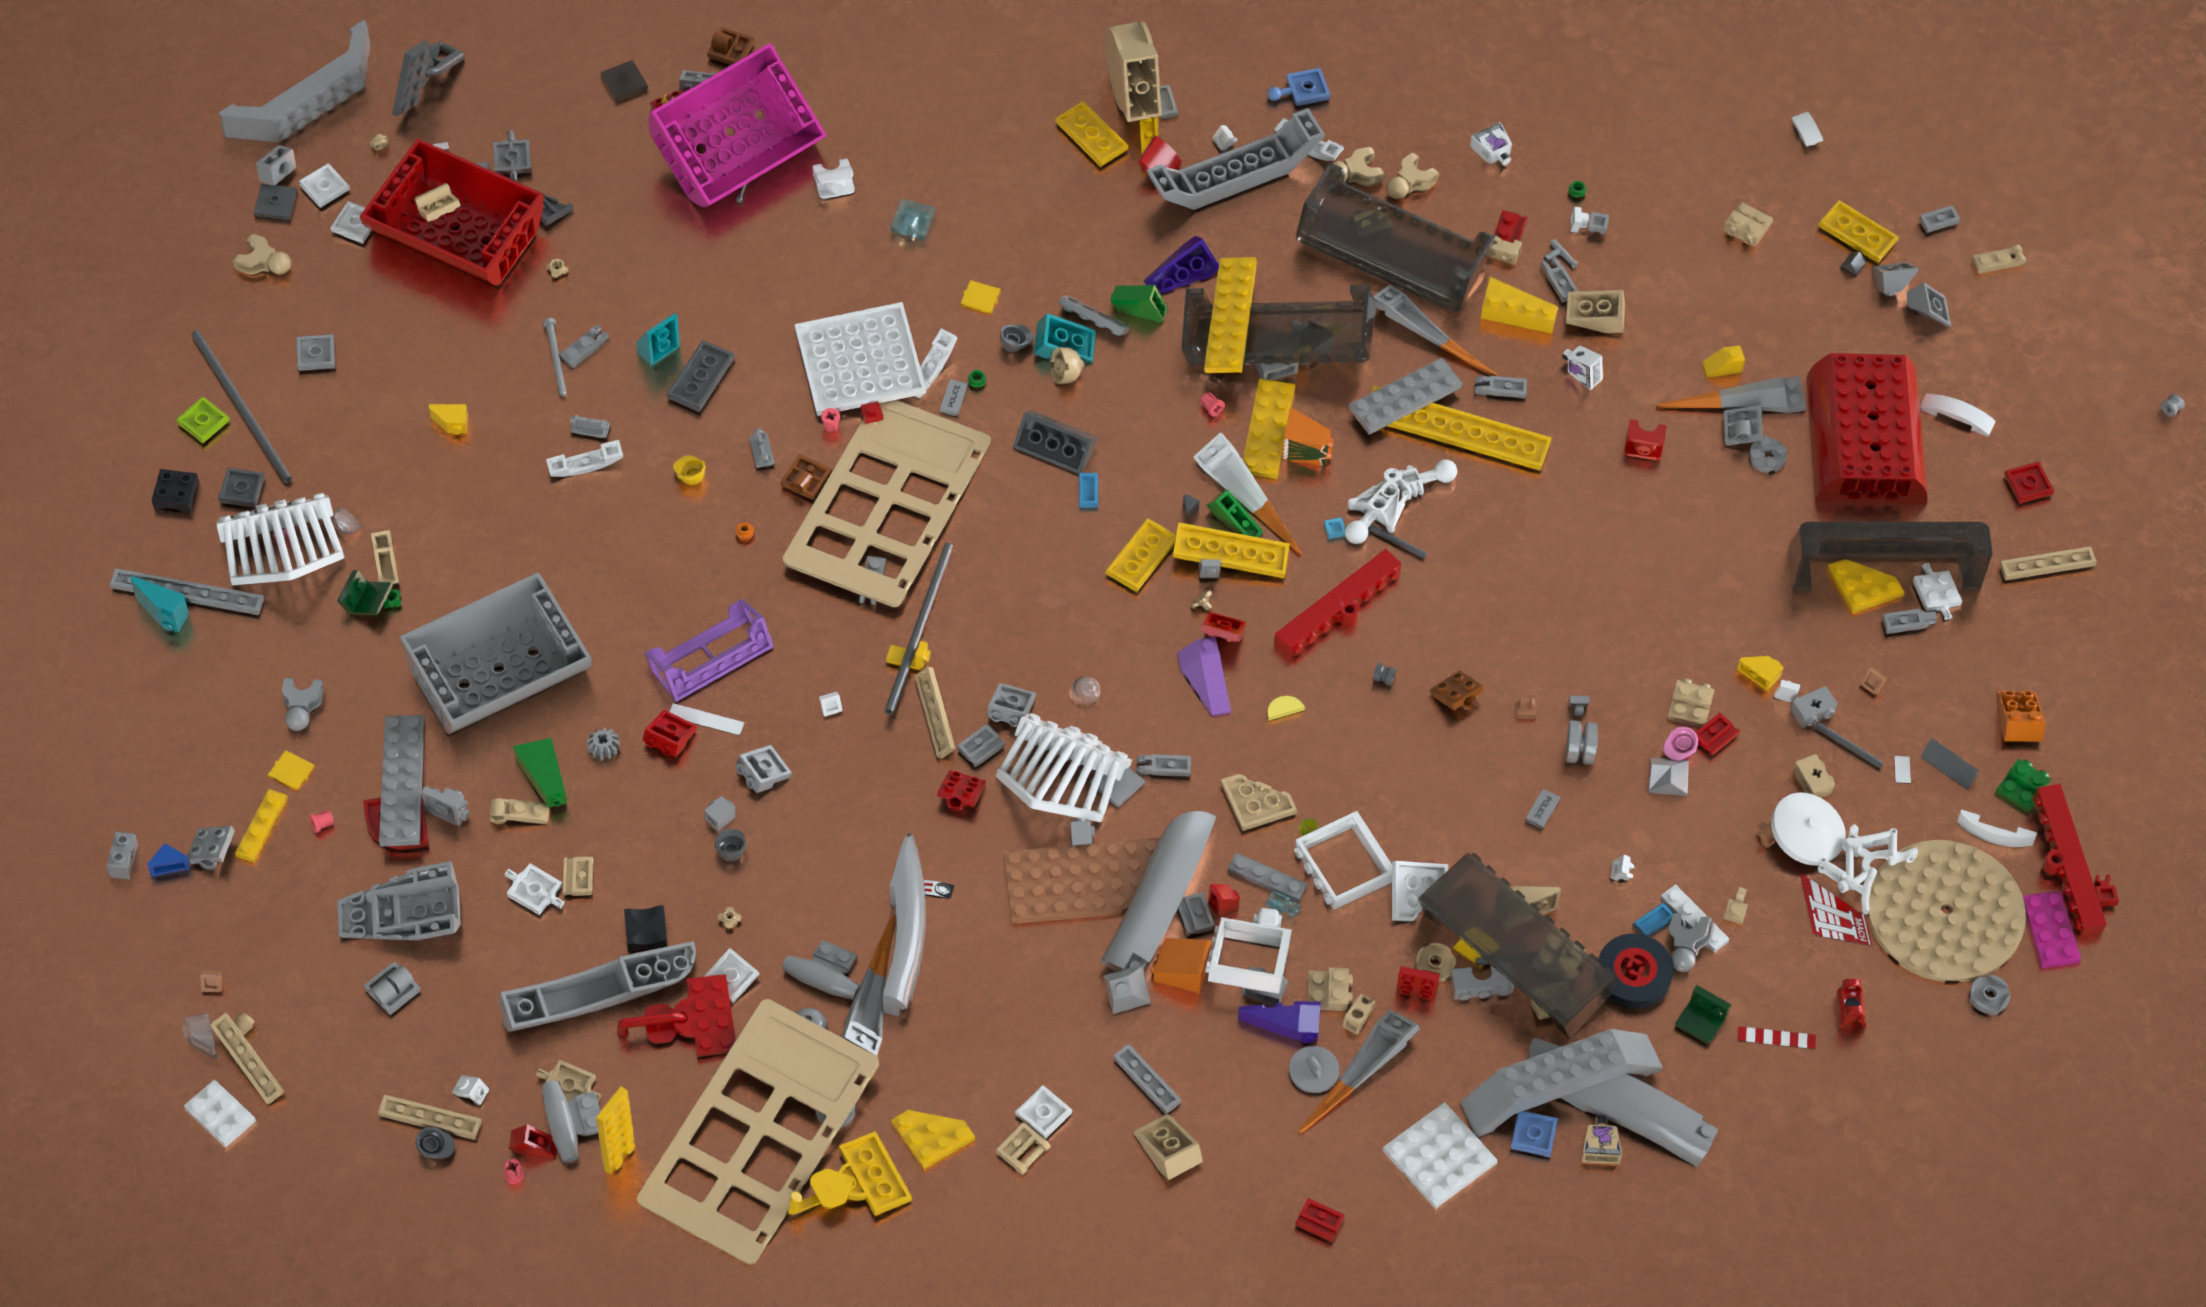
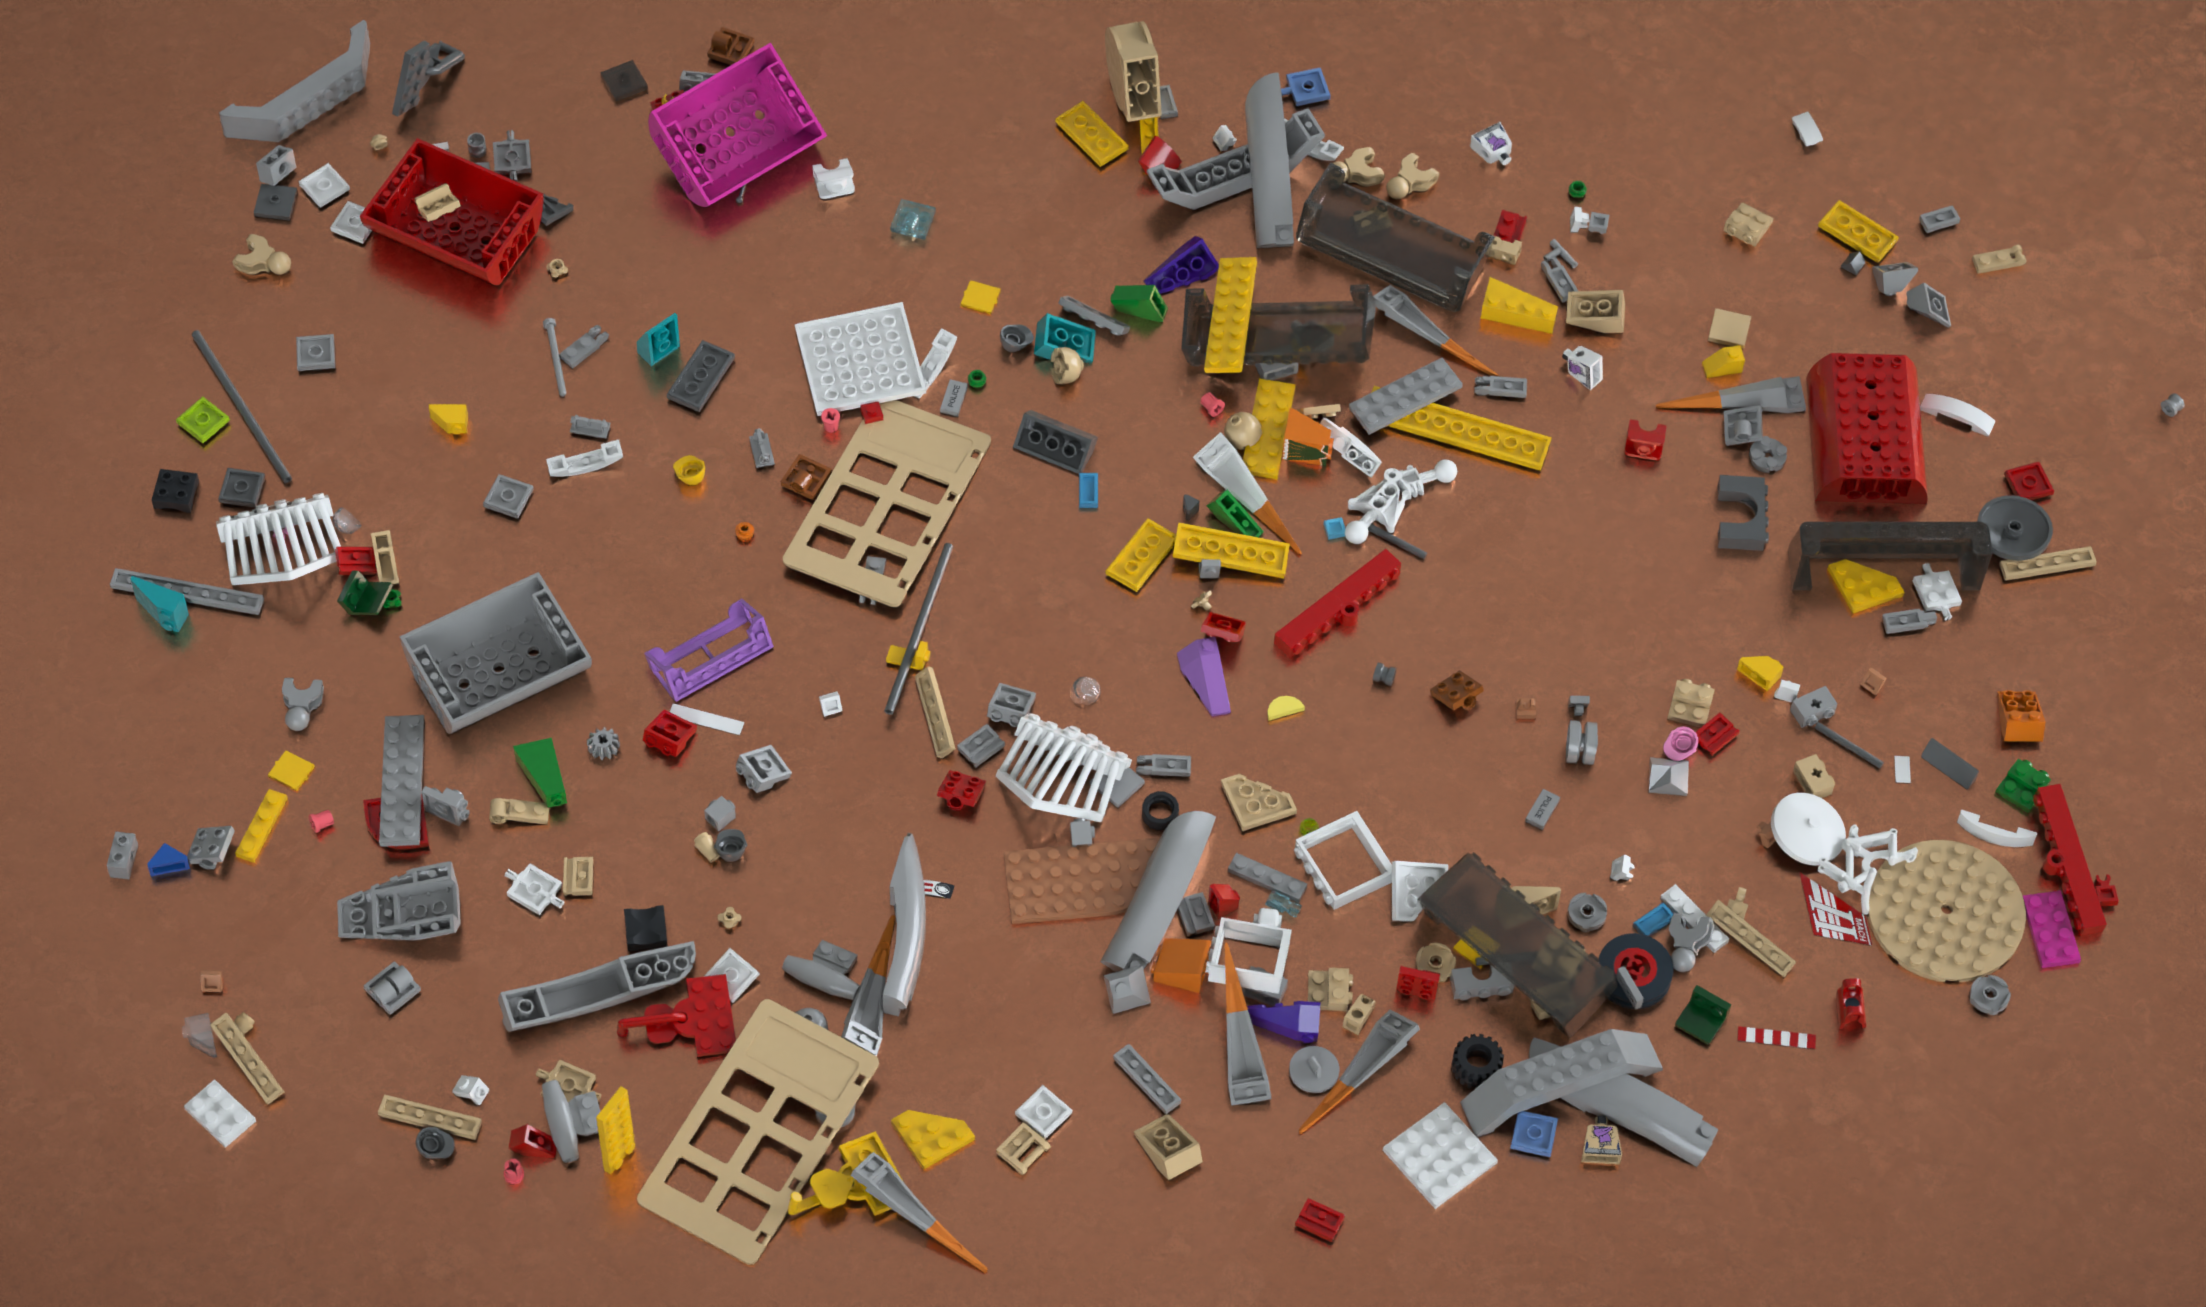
(356, 559): none -> red plate
(476, 145): none -> light grey wheel
(508, 496): none -> light grey plate
(705, 845): none -> tan cone
(891, 1190): none -> light grey plate
(1159, 797): none -> black tyre
(1242, 430): none -> tan cylinder
(1246, 1068): none -> light grey plate
(1269, 163): none -> light grey slope
(1326, 411): none -> tan plate
(1352, 449): none -> white slope
(1479, 1047): none -> black tyre
(1589, 902): none -> light grey plate
(1629, 987): none -> light grey tile
(1729, 328): none -> tan tile
(1751, 492): none -> dark grey arch
(1751, 938): none -> tan plate
(2016, 527): none -> dark grey dish

